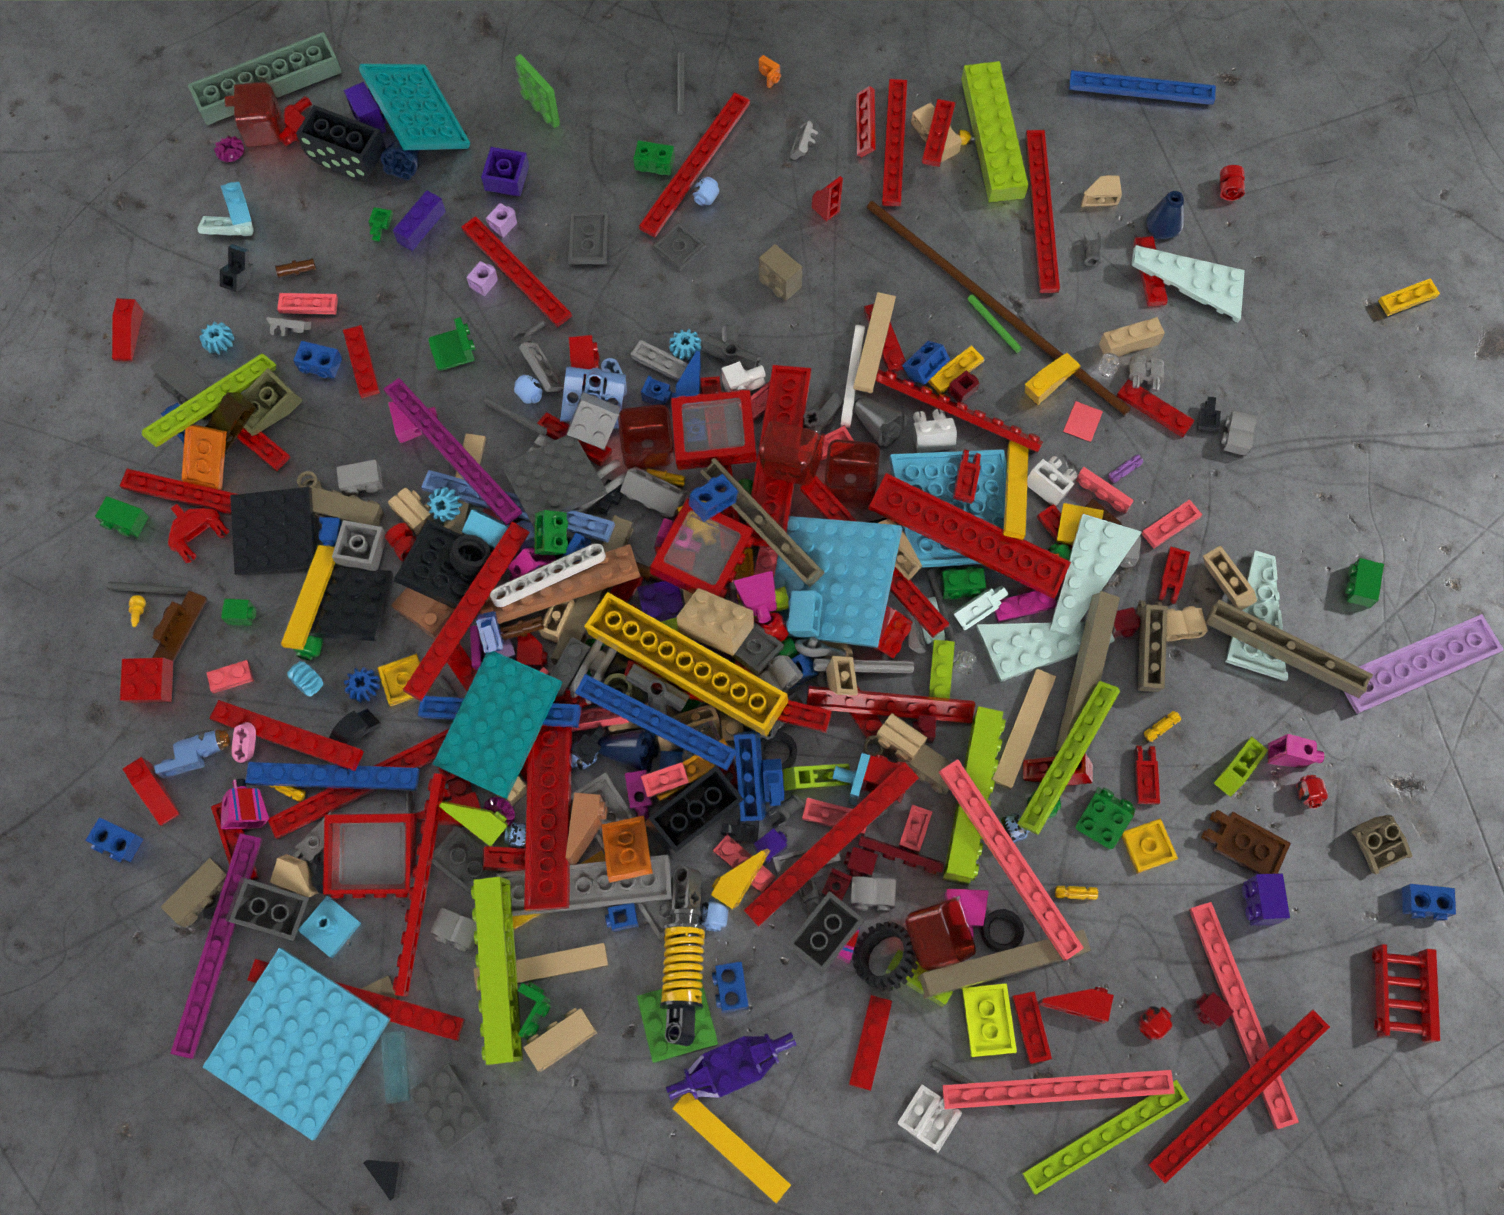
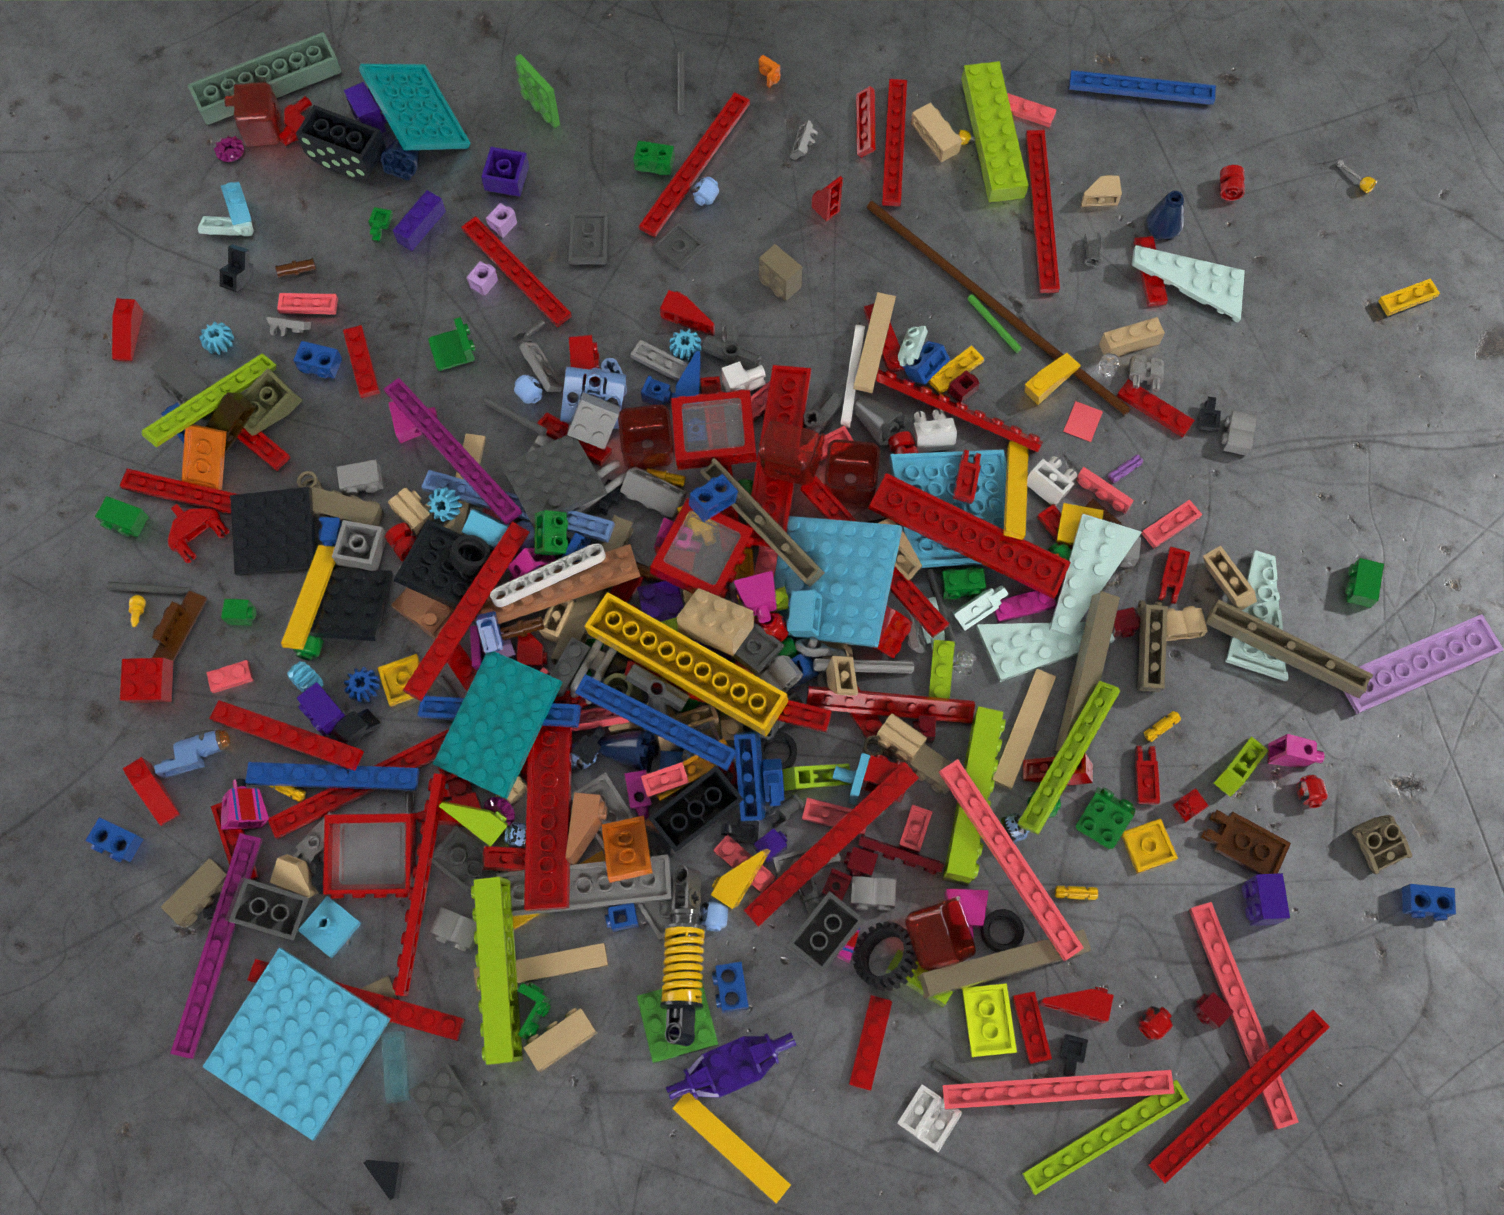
(243, 742): bright pink beam -> none
(320, 709): none -> dark purple brick
(682, 311): none -> red slope
(902, 443): none -> red wheel
(912, 345): none -> light aqua hinge
(938, 132): red plate -> none
(1031, 110): none -> coral plate
(1074, 1051): none -> black plate
(1190, 805): none -> red brick
(1366, 183): none -> hinge
(1426, 983): red fence -> none

